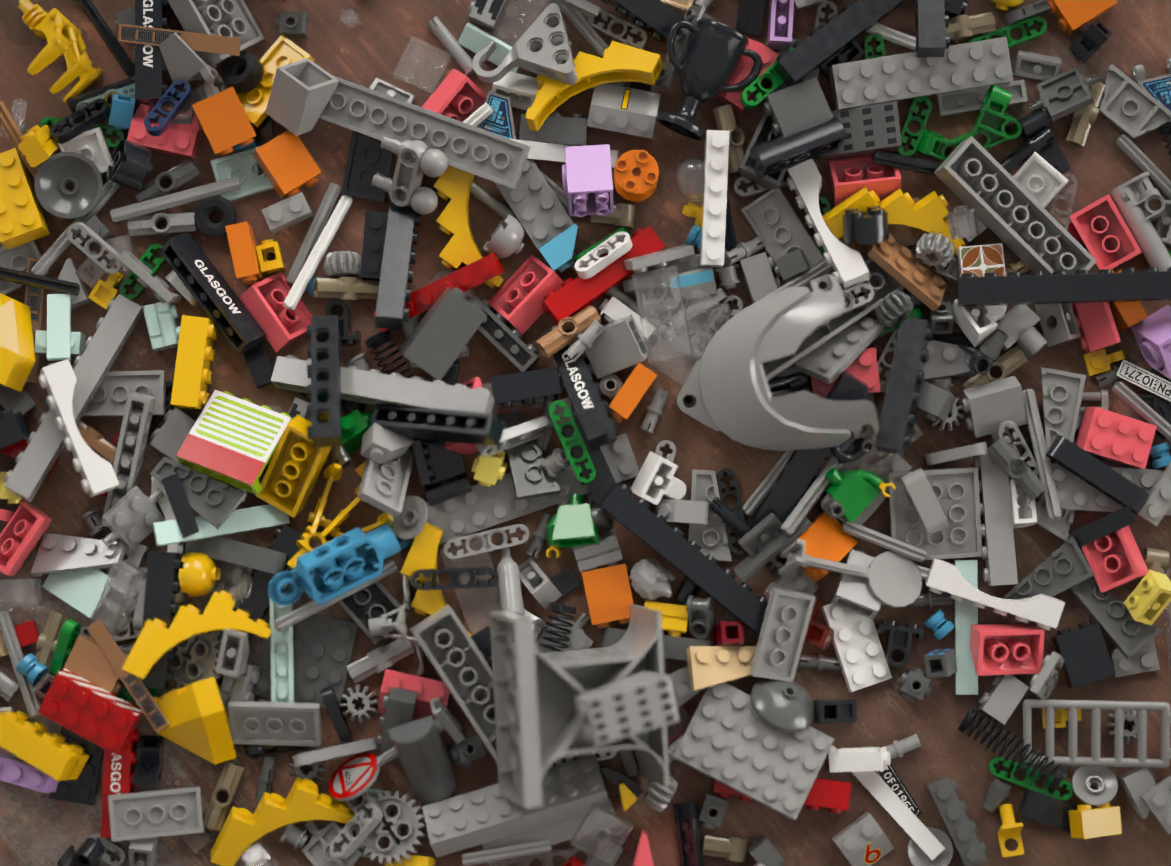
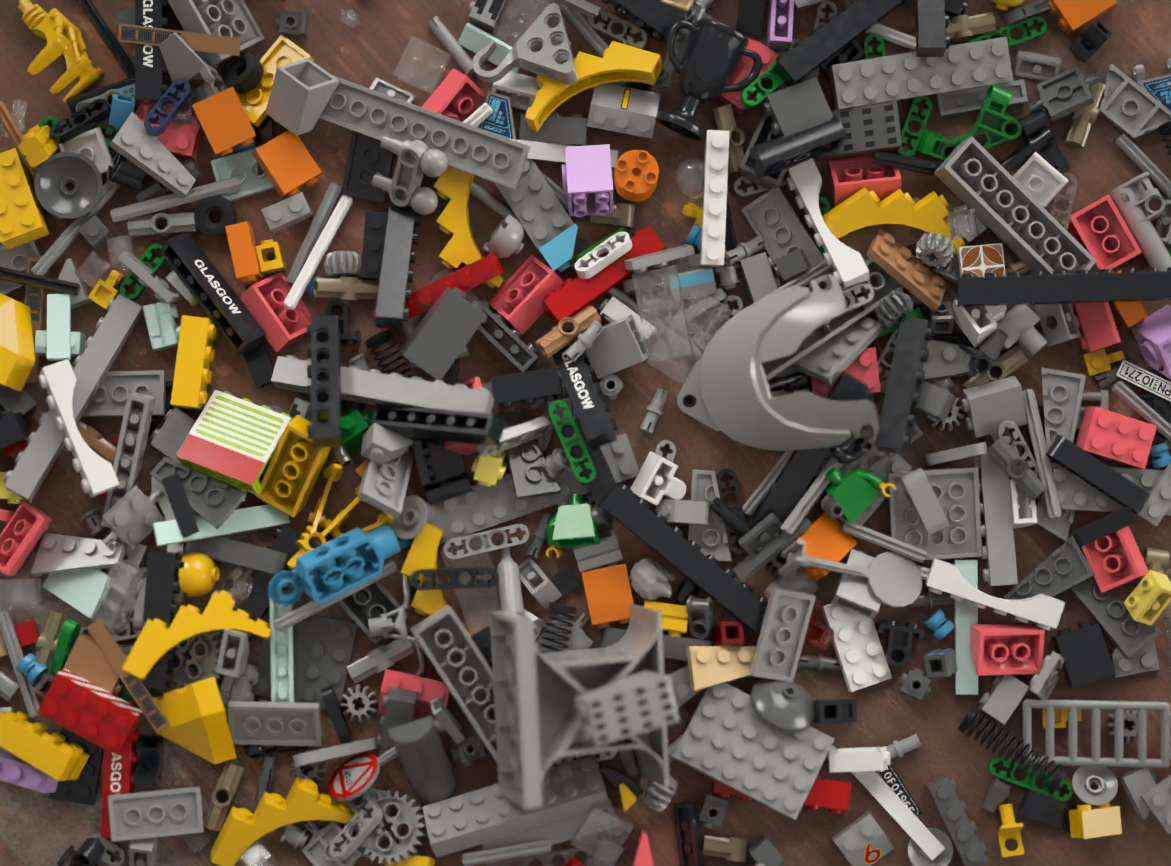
(86, 231): light grey beam -> none
(151, 156): none -> light grey wing
(631, 393): orange brick -> none
(865, 226): black brick -> none

